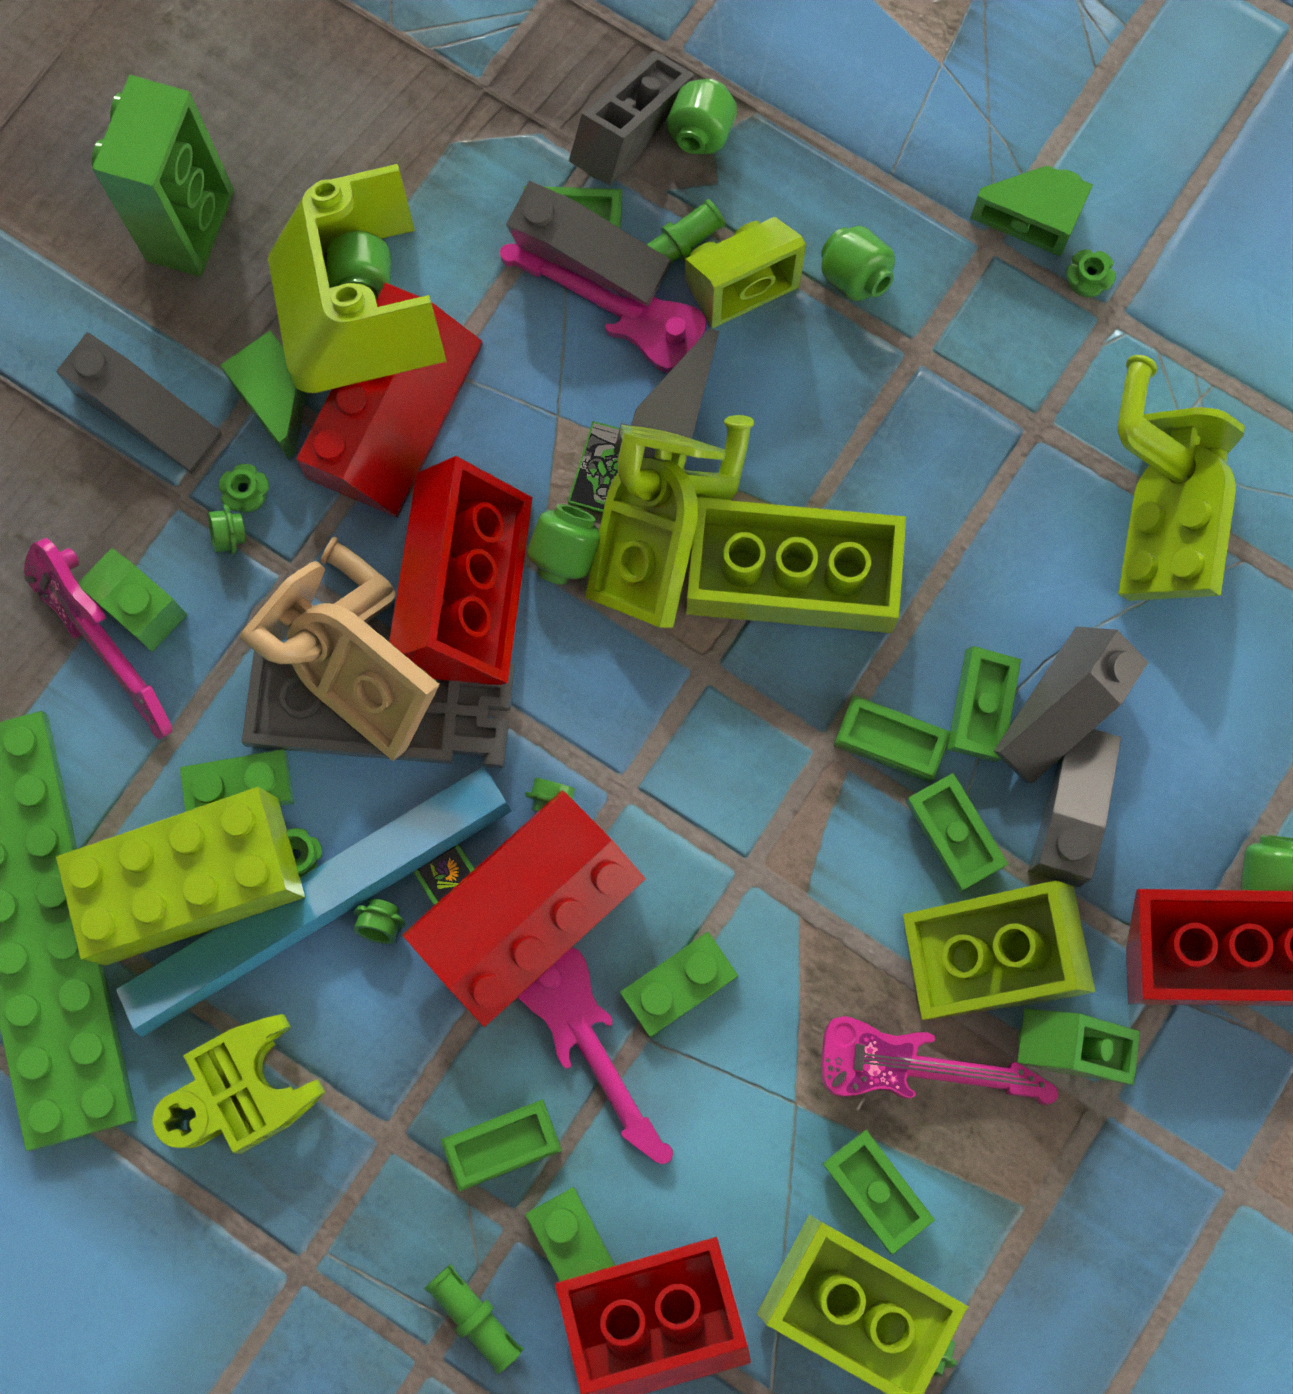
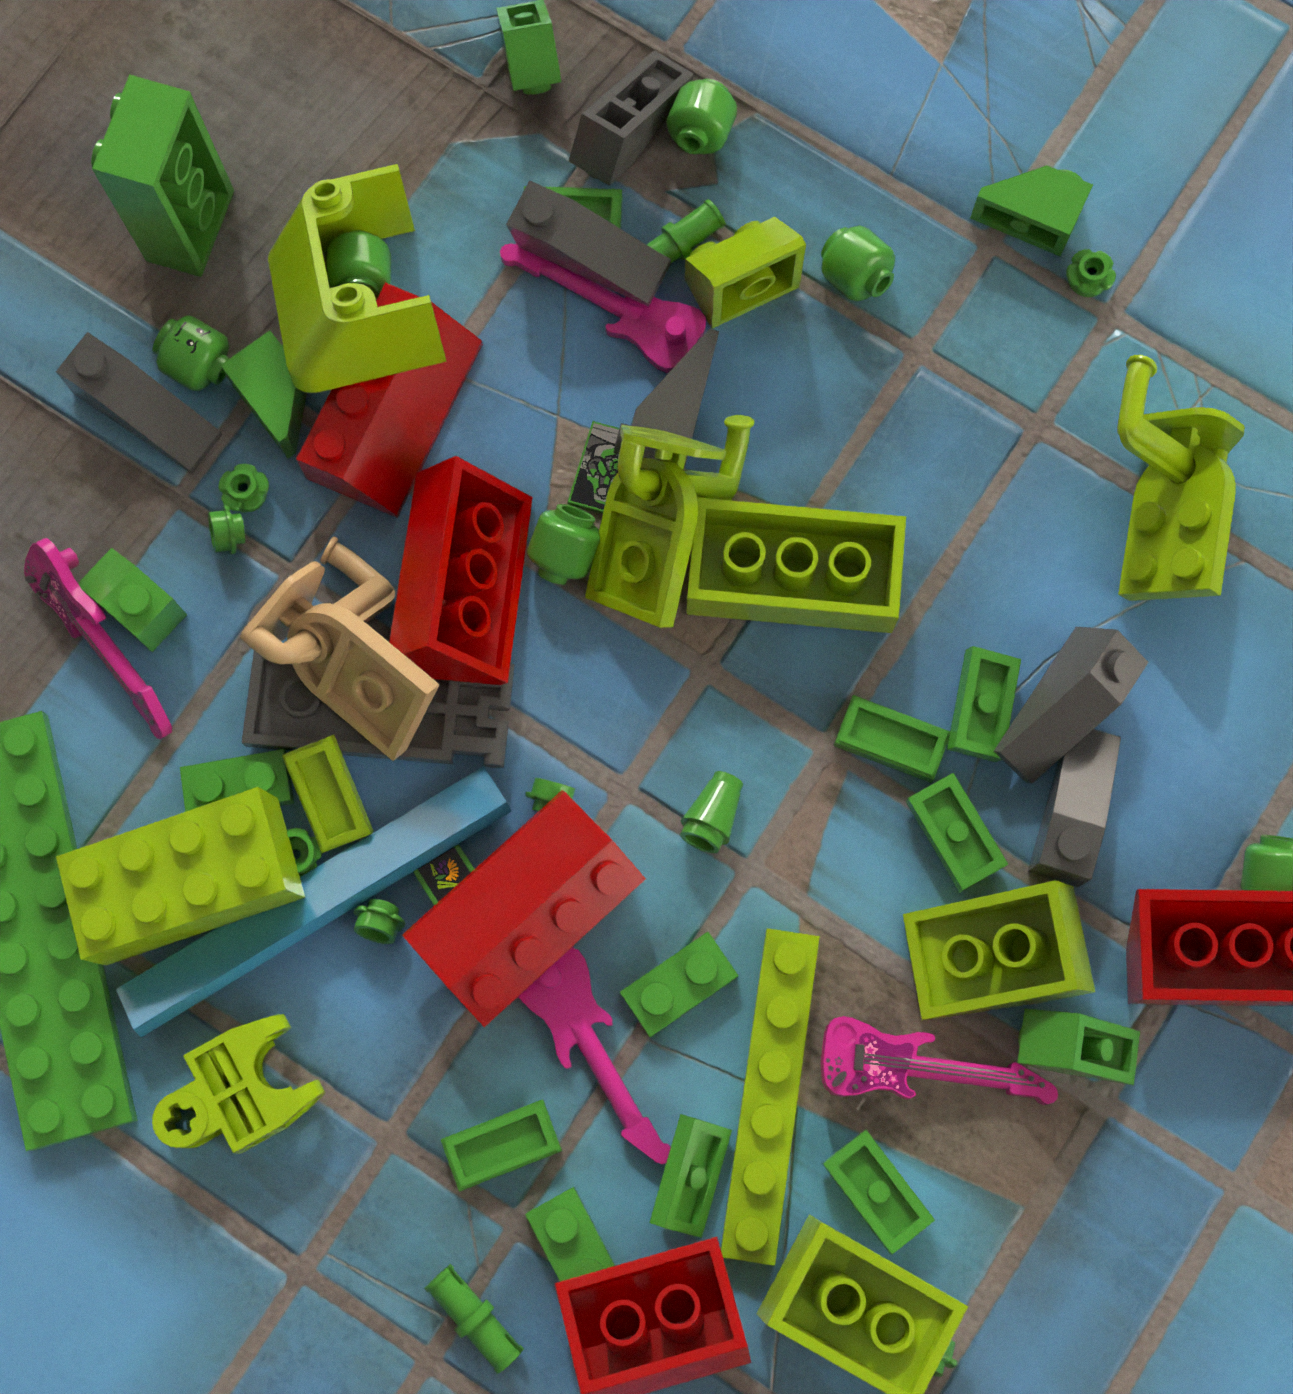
(191, 352): none -> bright green head
(327, 793): none -> lime tile
(529, 46): none -> bright green slope
(690, 1176): none -> bright green plate
(712, 814): none -> bright green cone
(769, 1097): none -> lime plate

